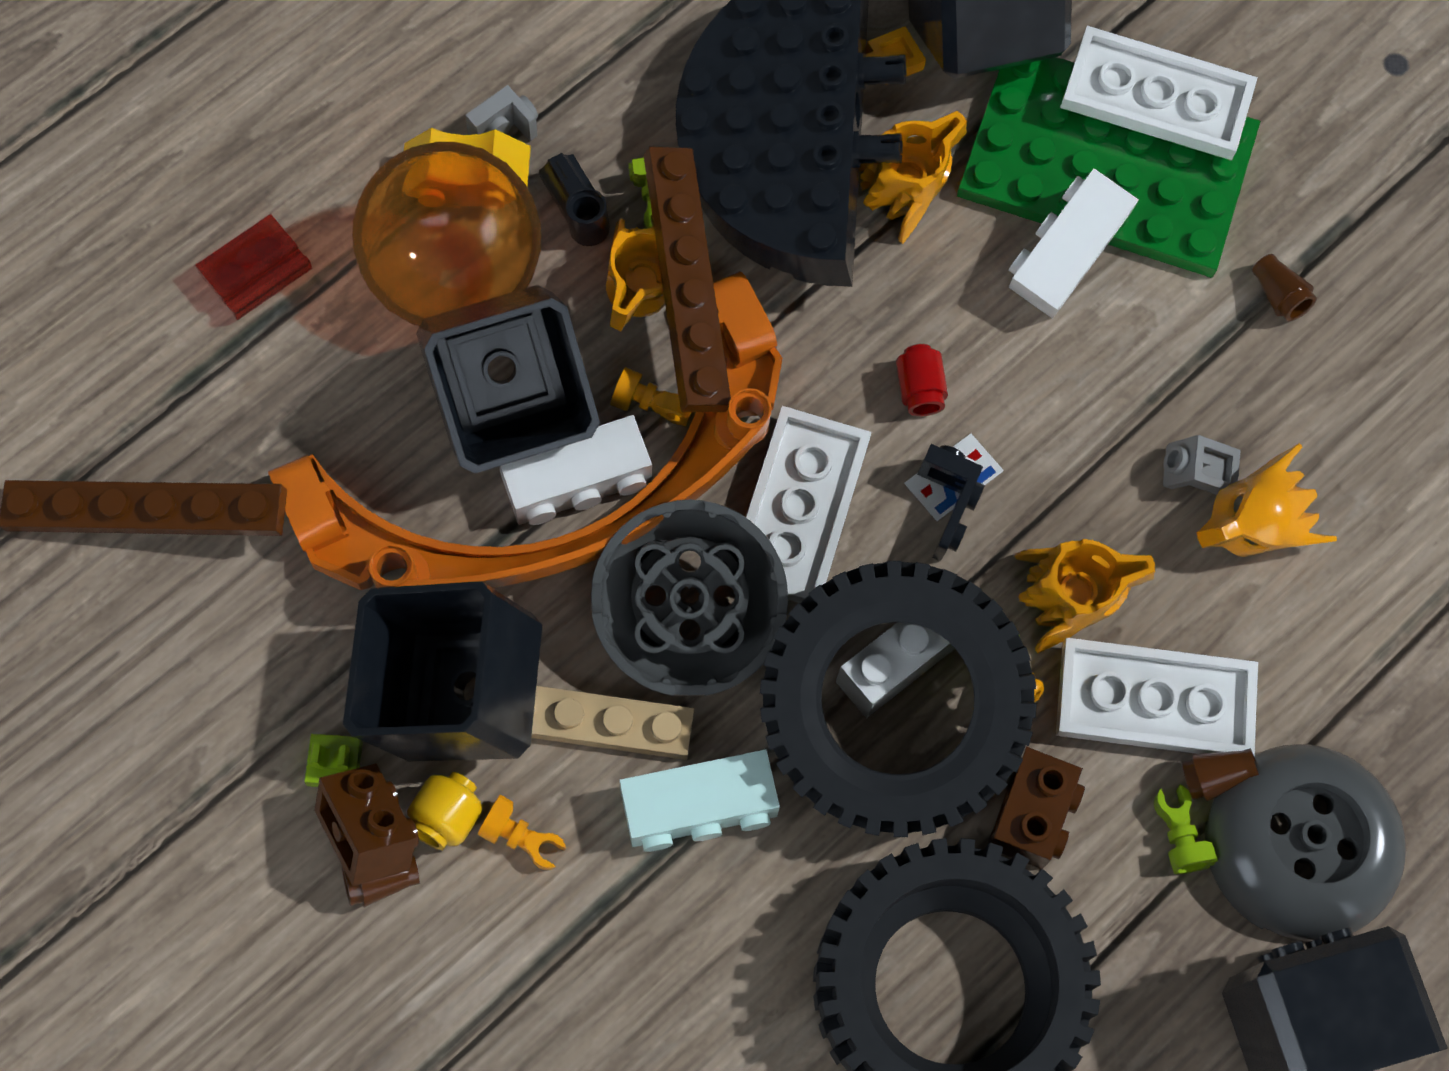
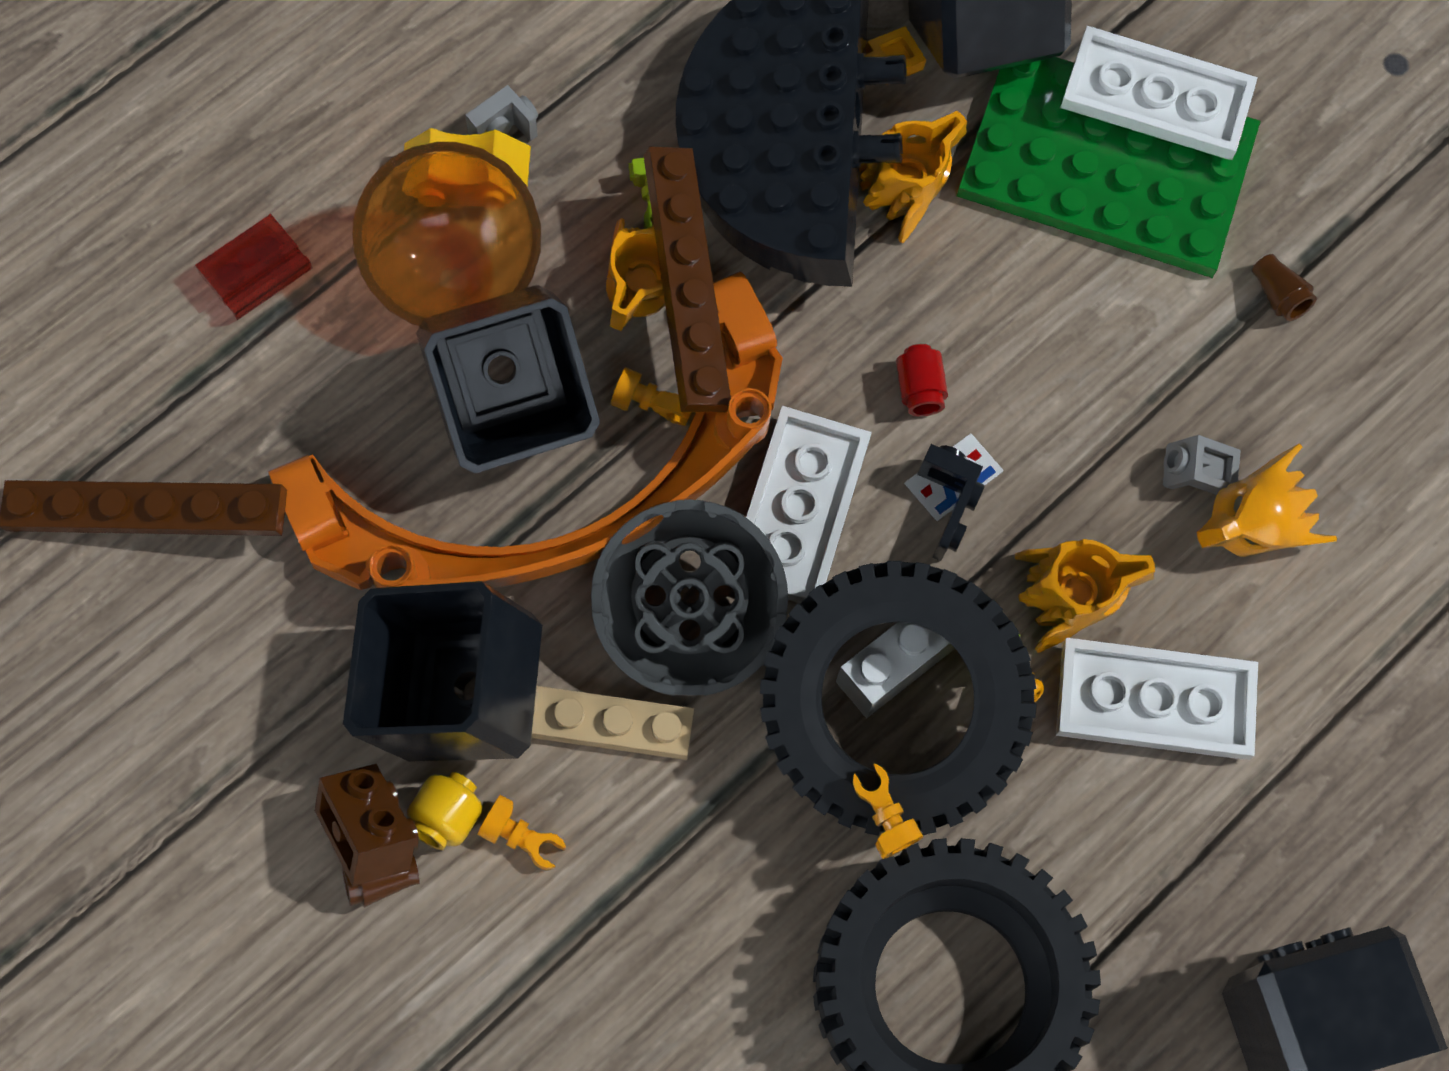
(330, 756): lime tile -> none
(576, 199): black piece -> none
(579, 473): white brick -> none
(699, 800): light aqua brick -> none
(897, 833): none -> light orange piece
(1037, 808): reddish brown brick -> none
(1071, 241): white brick -> none
(1188, 854): lime piece -> none
(1217, 772): reddish brown cone -> none
(1258, 864): dark grey brick -> none

